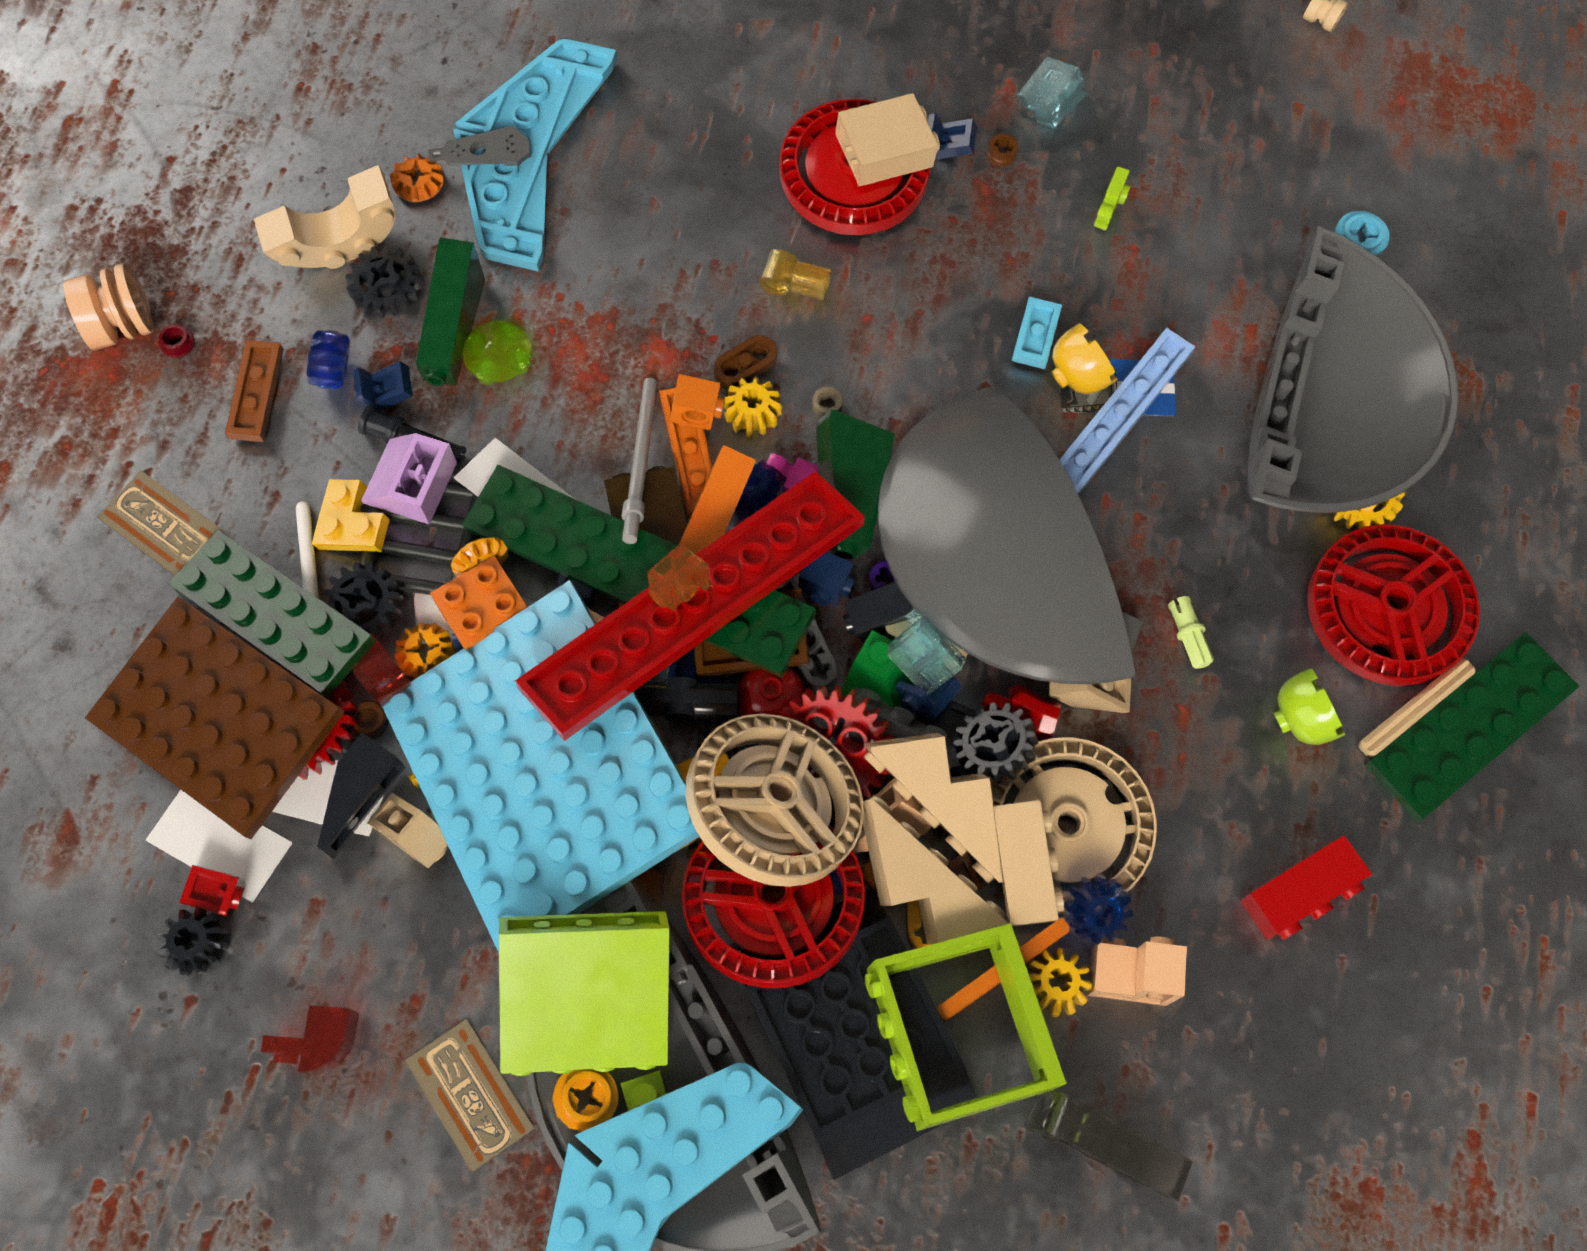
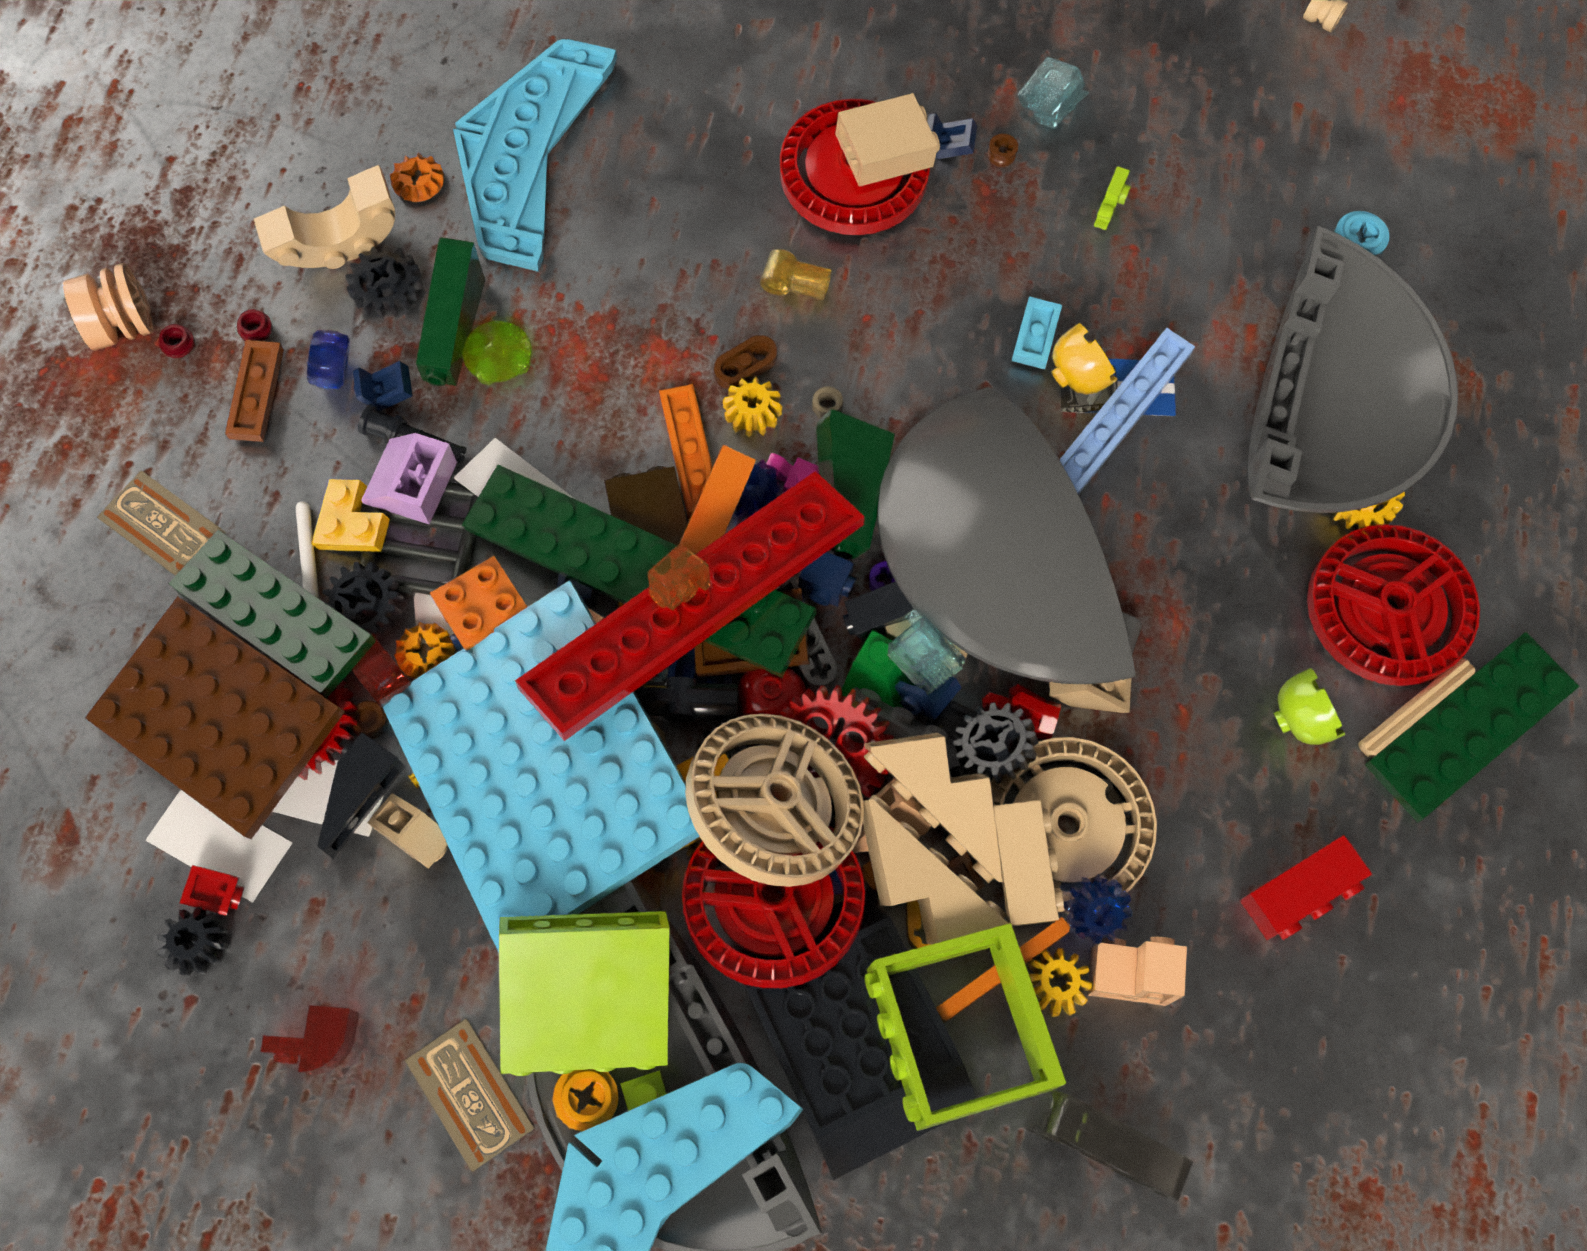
(253, 318): none -> dark red plate
(478, 549): light orange gear -> none
(495, 143): dark grey piece -> none
(633, 507): light grey bar -> none
(696, 402): orange brick -> none
(1191, 632): yellowish green axle -> none

